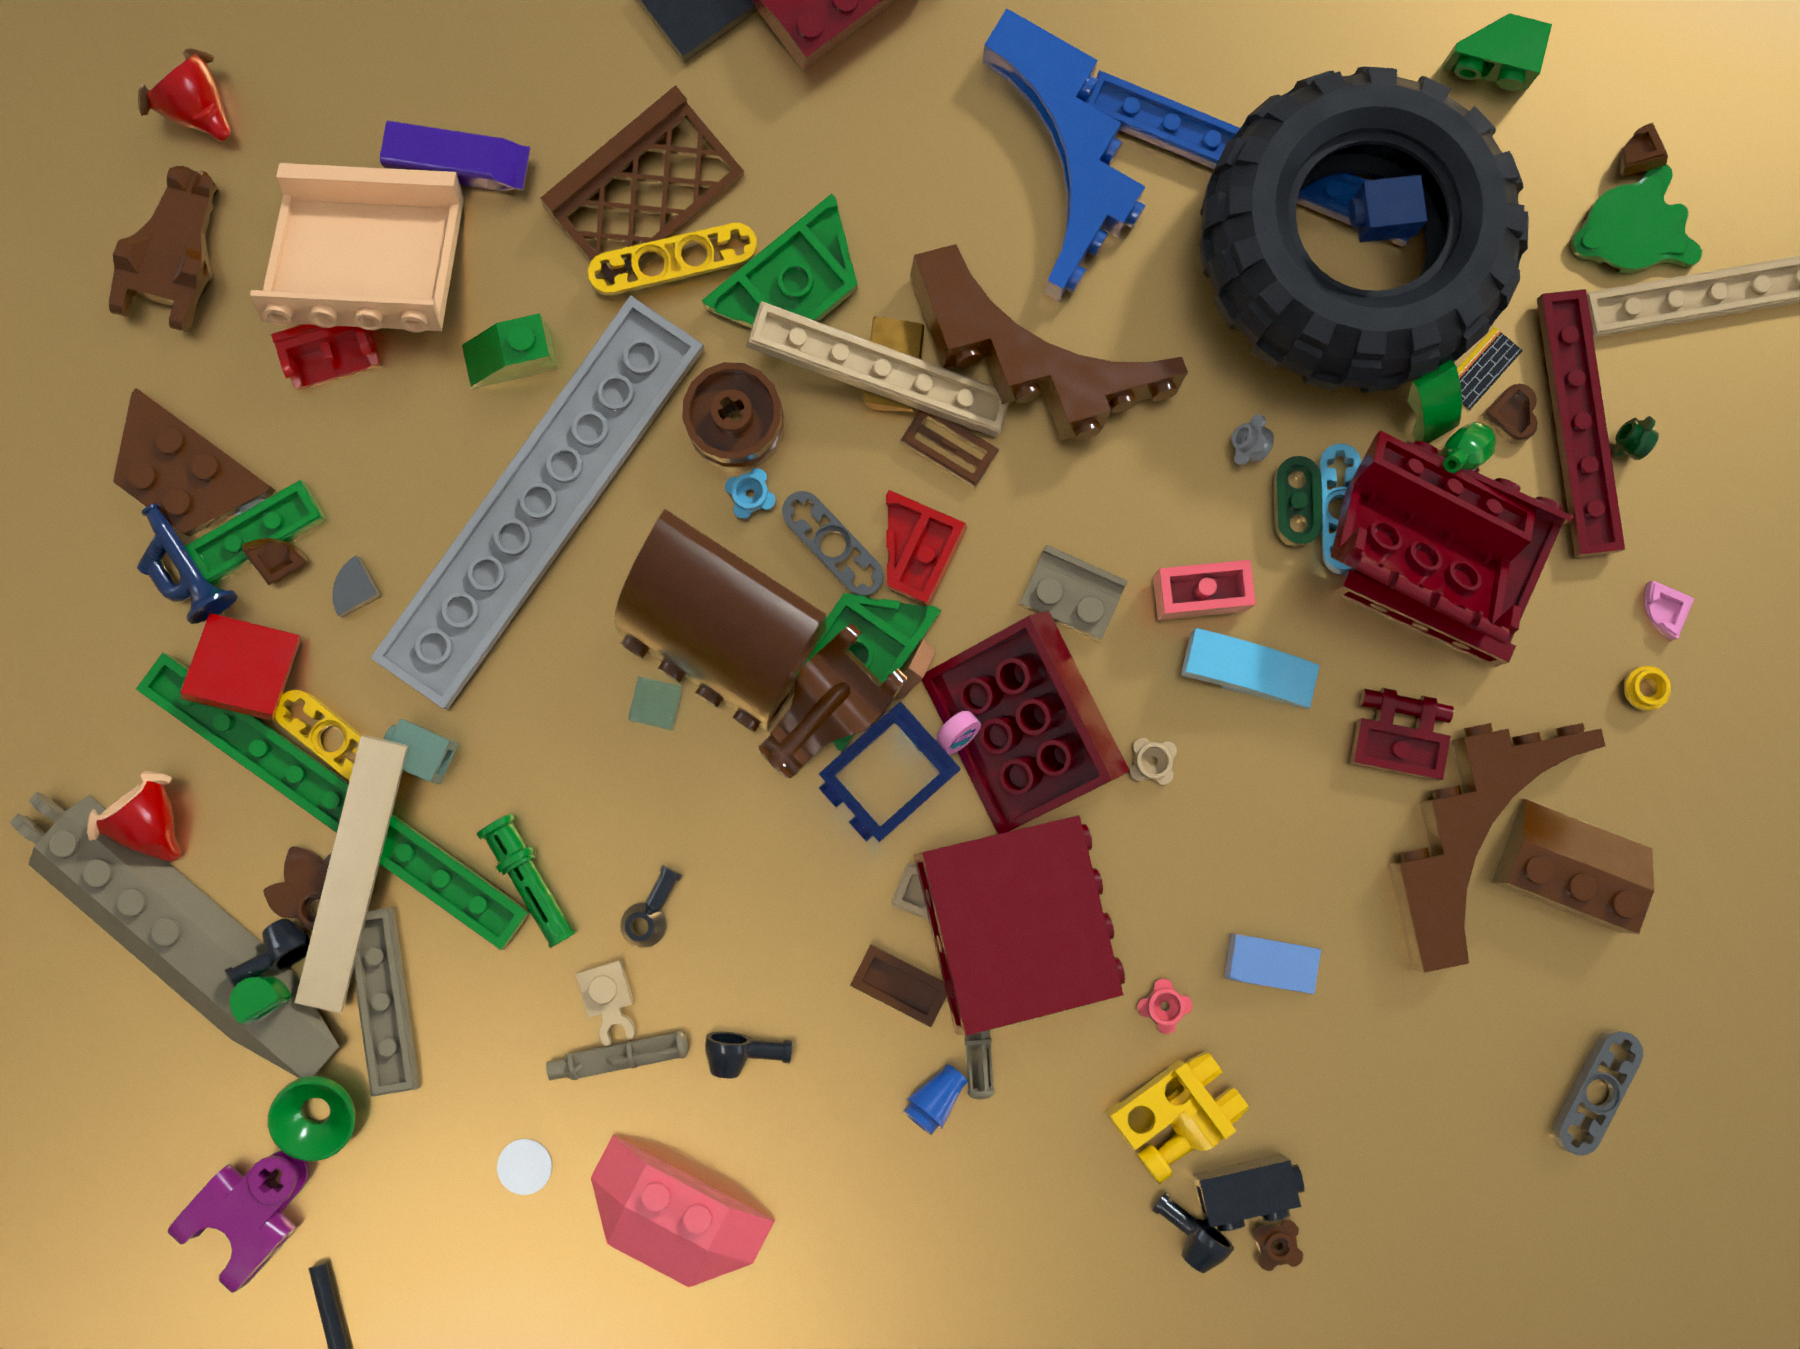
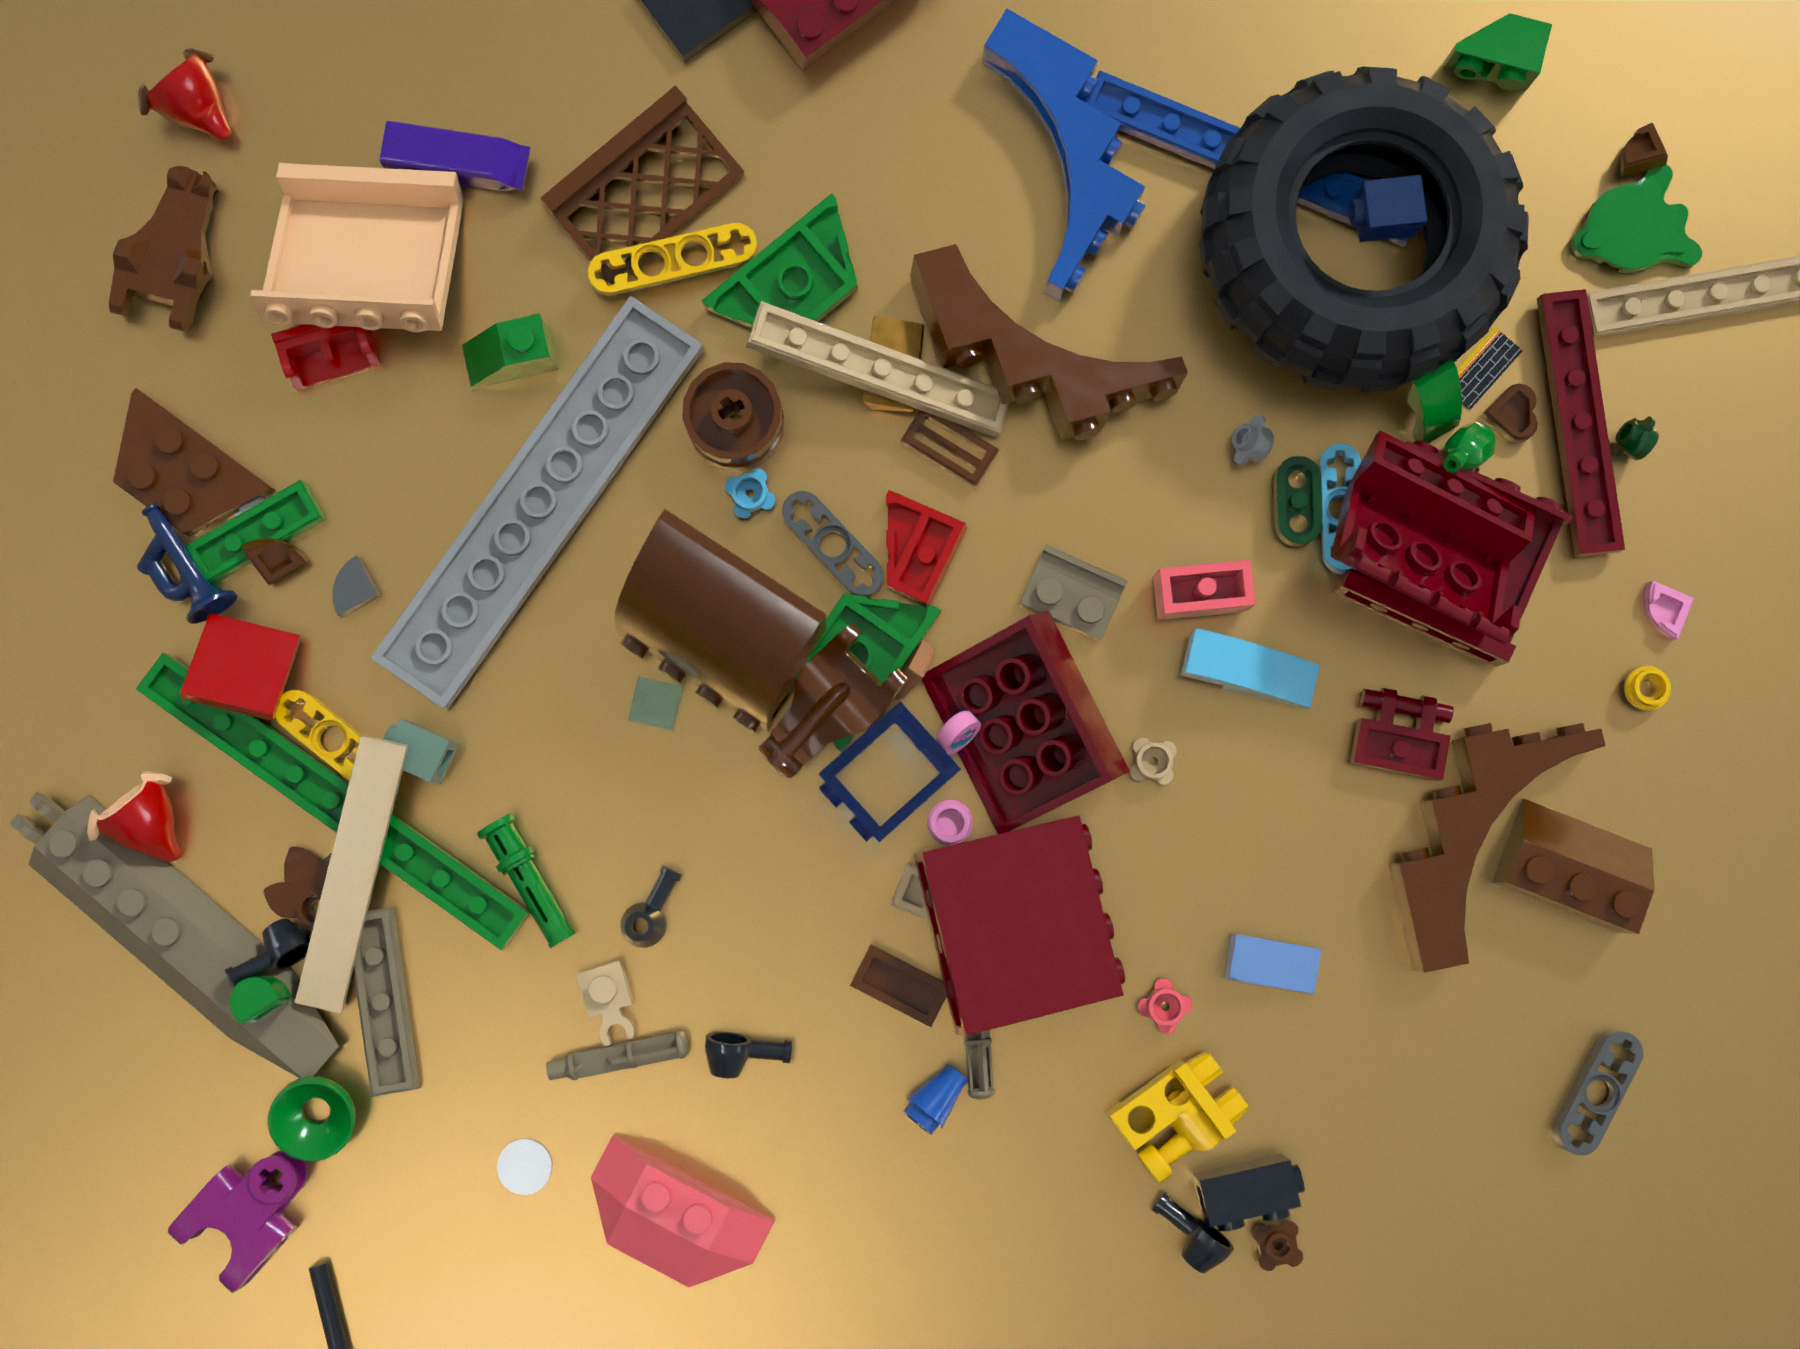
(950, 822): none -> bright pink tile

